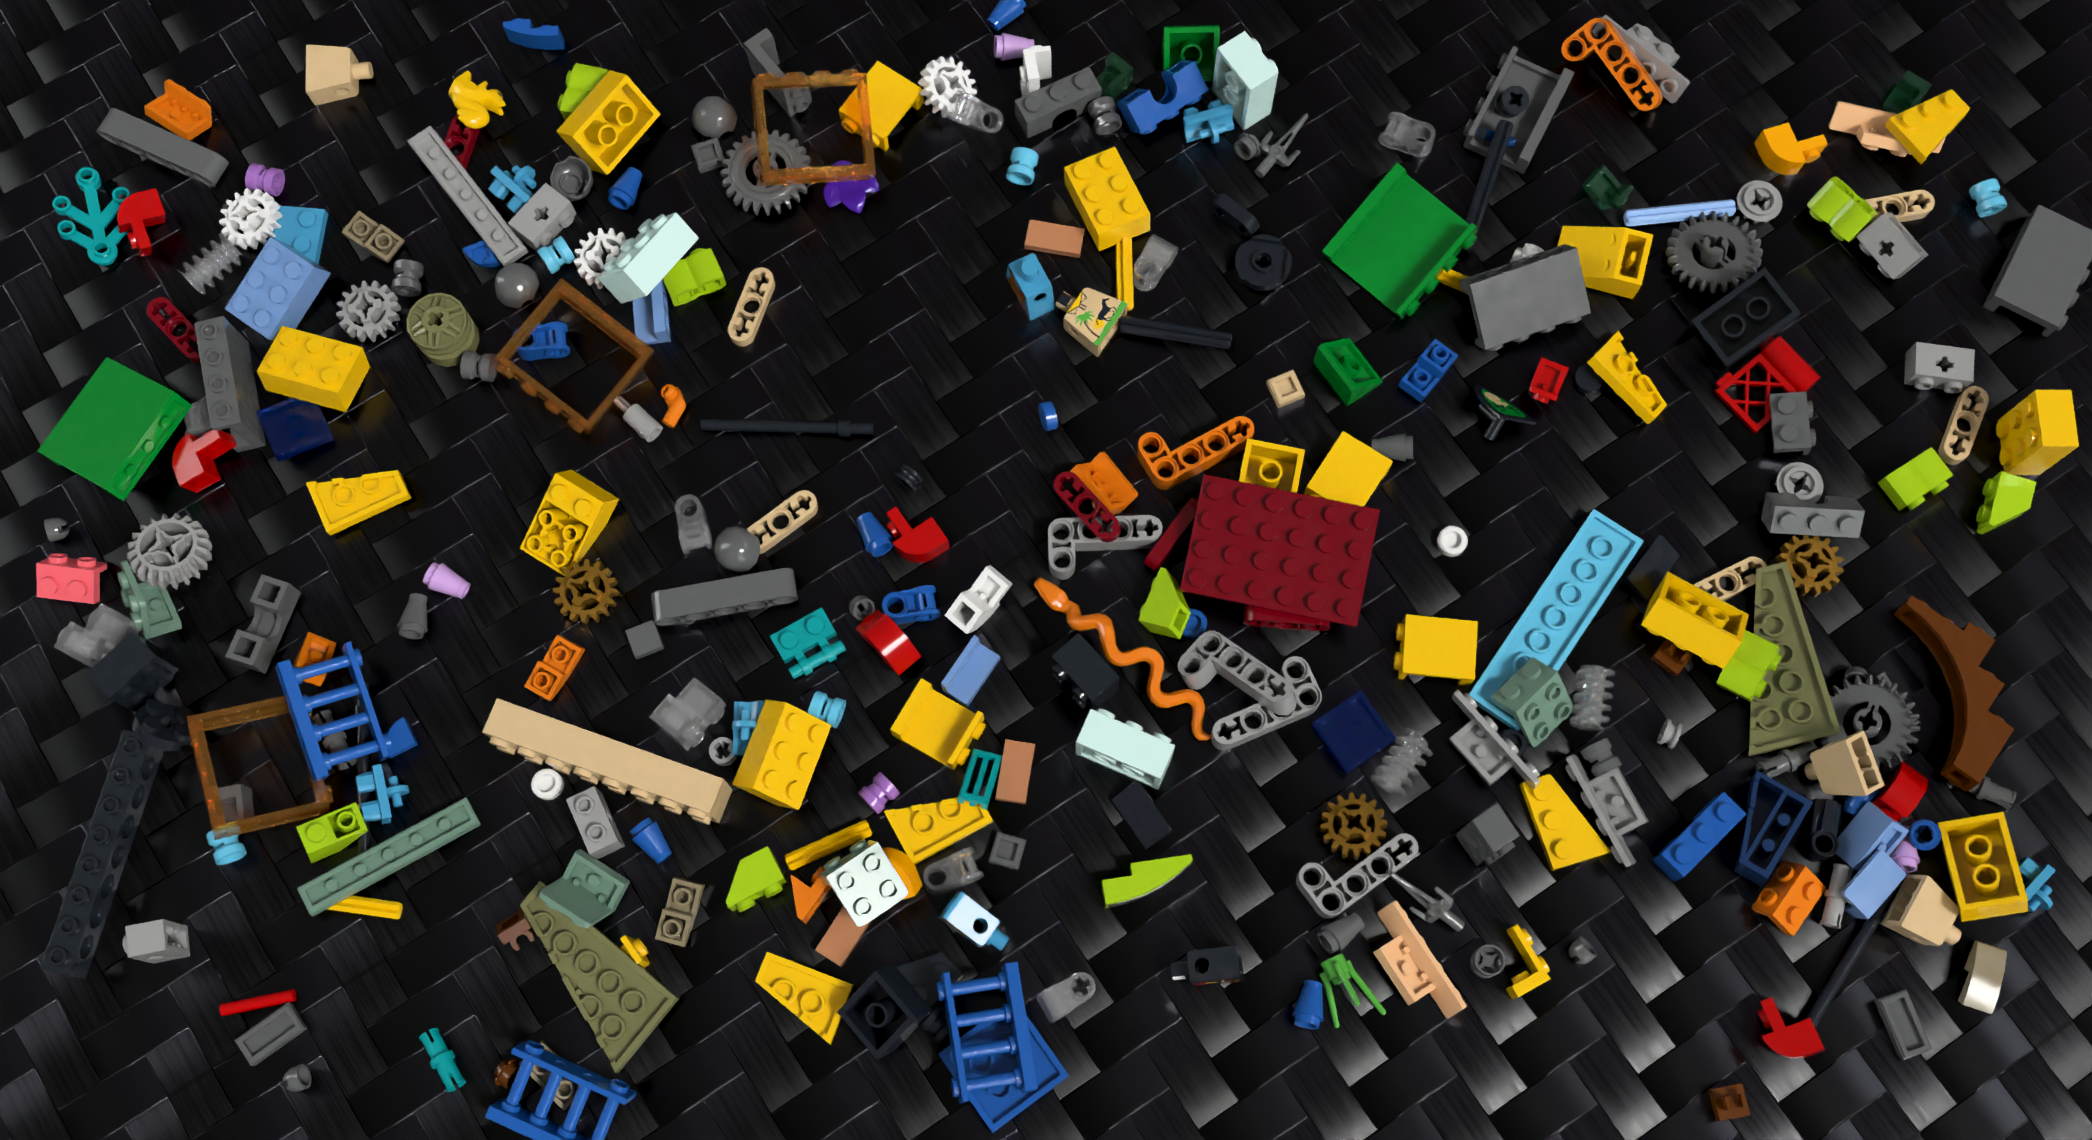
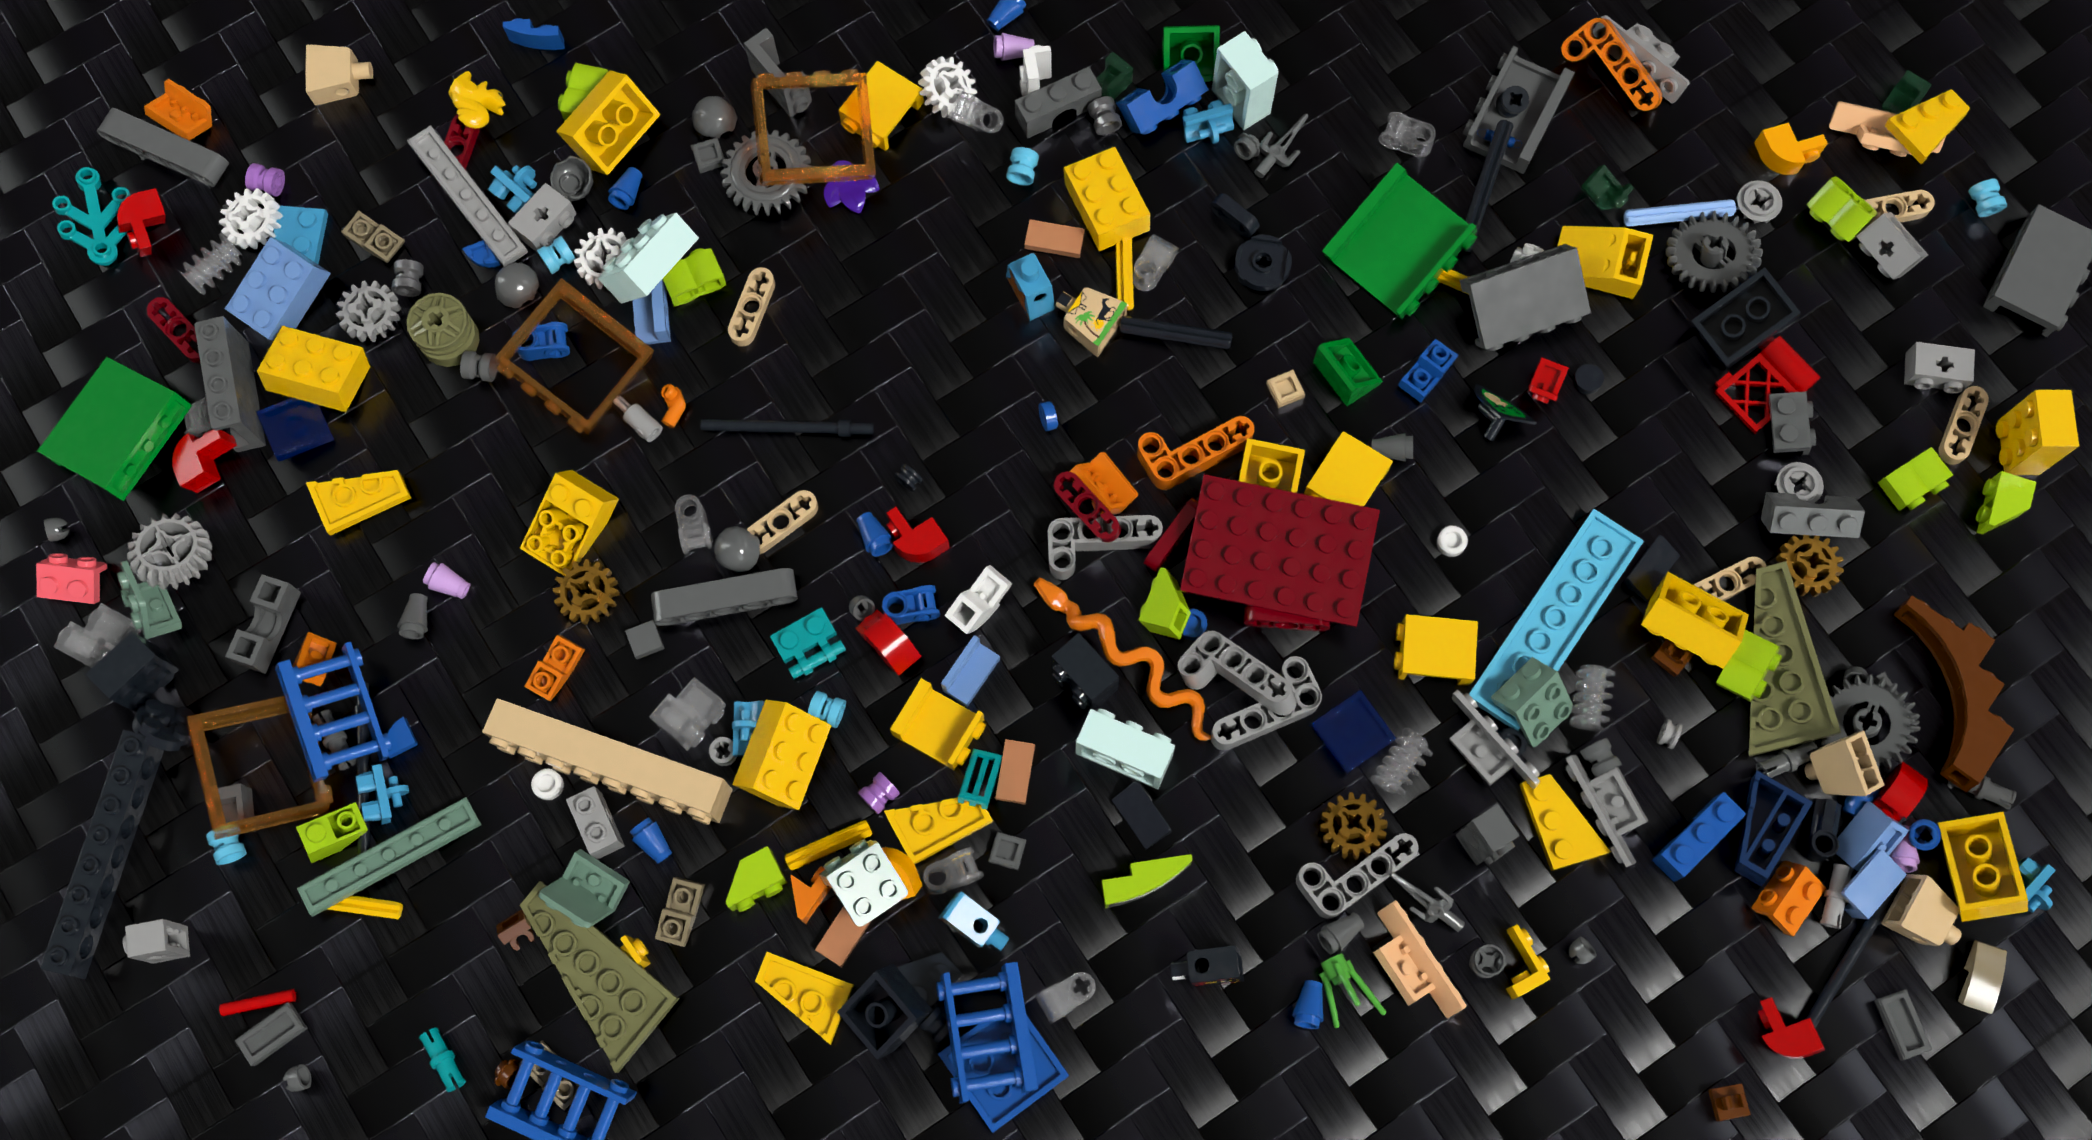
(1622, 375): yellow wing -> none

